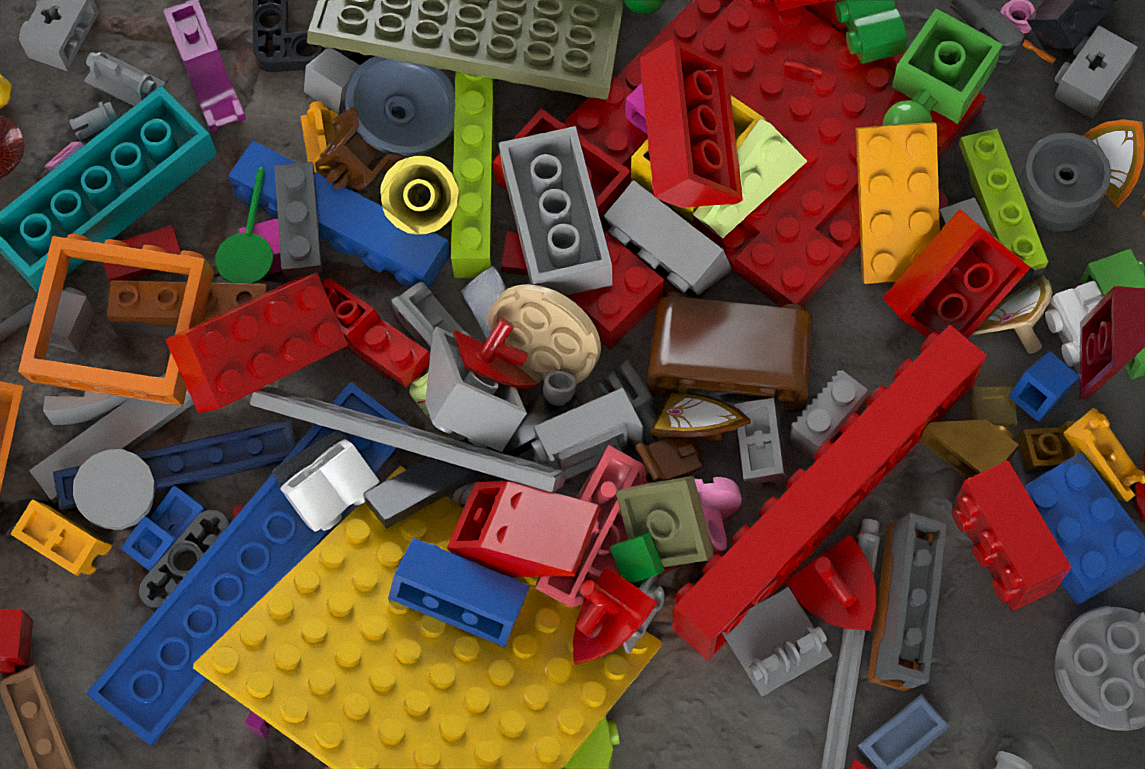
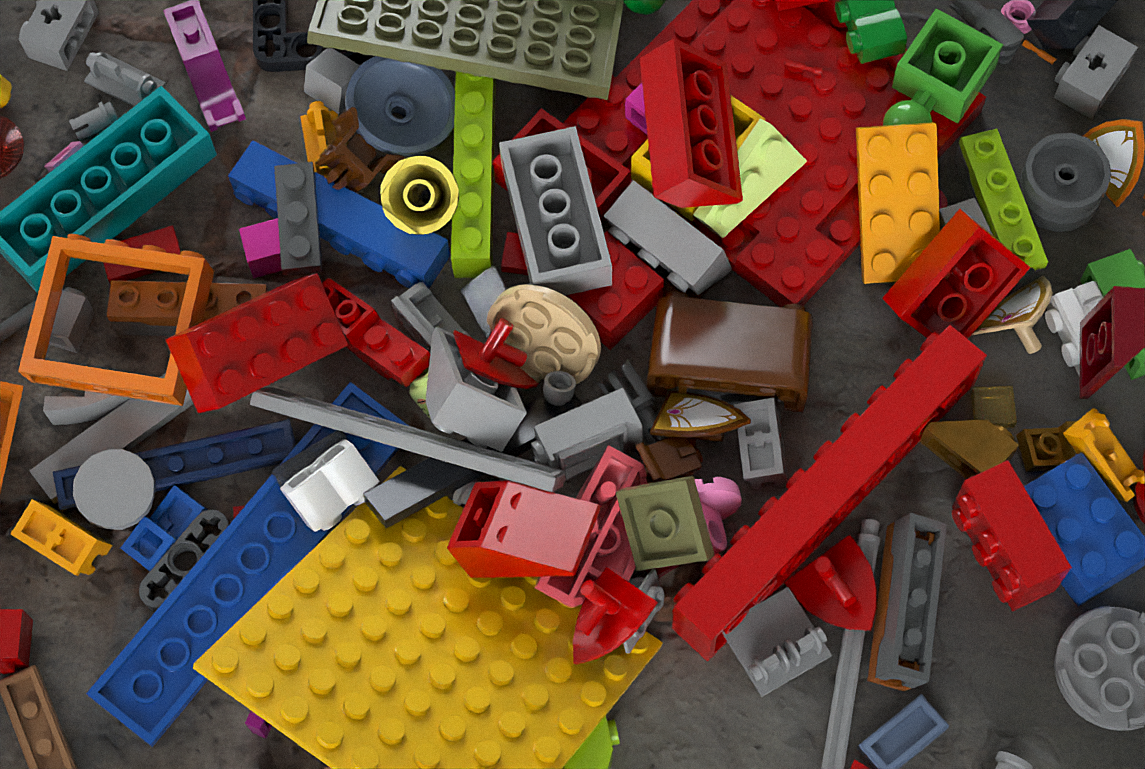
(246, 256): green piece -> none
(458, 591): blue brick -> none
(637, 558): green tile -> none
(828, 414): light grey brick -> none
(1044, 386): blue brick -> none

